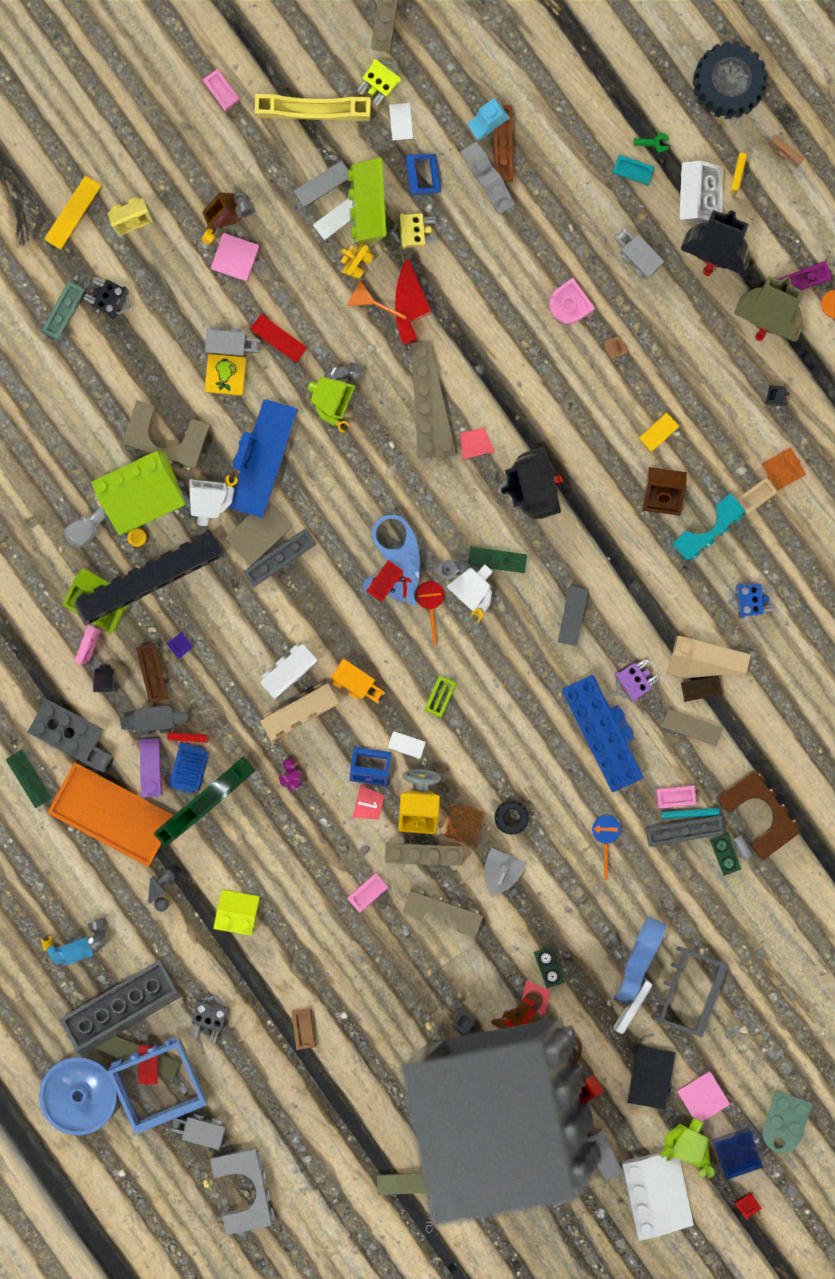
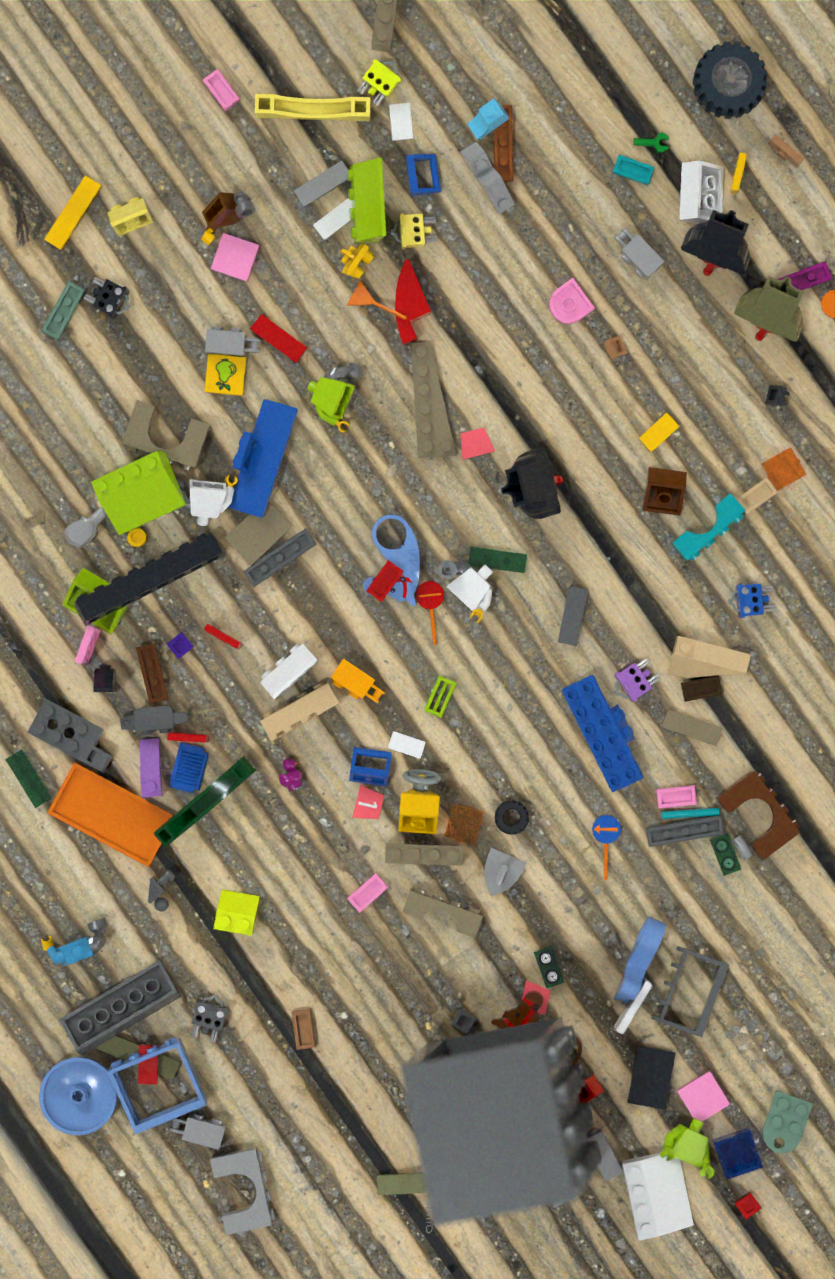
(223, 637): none -> red tile

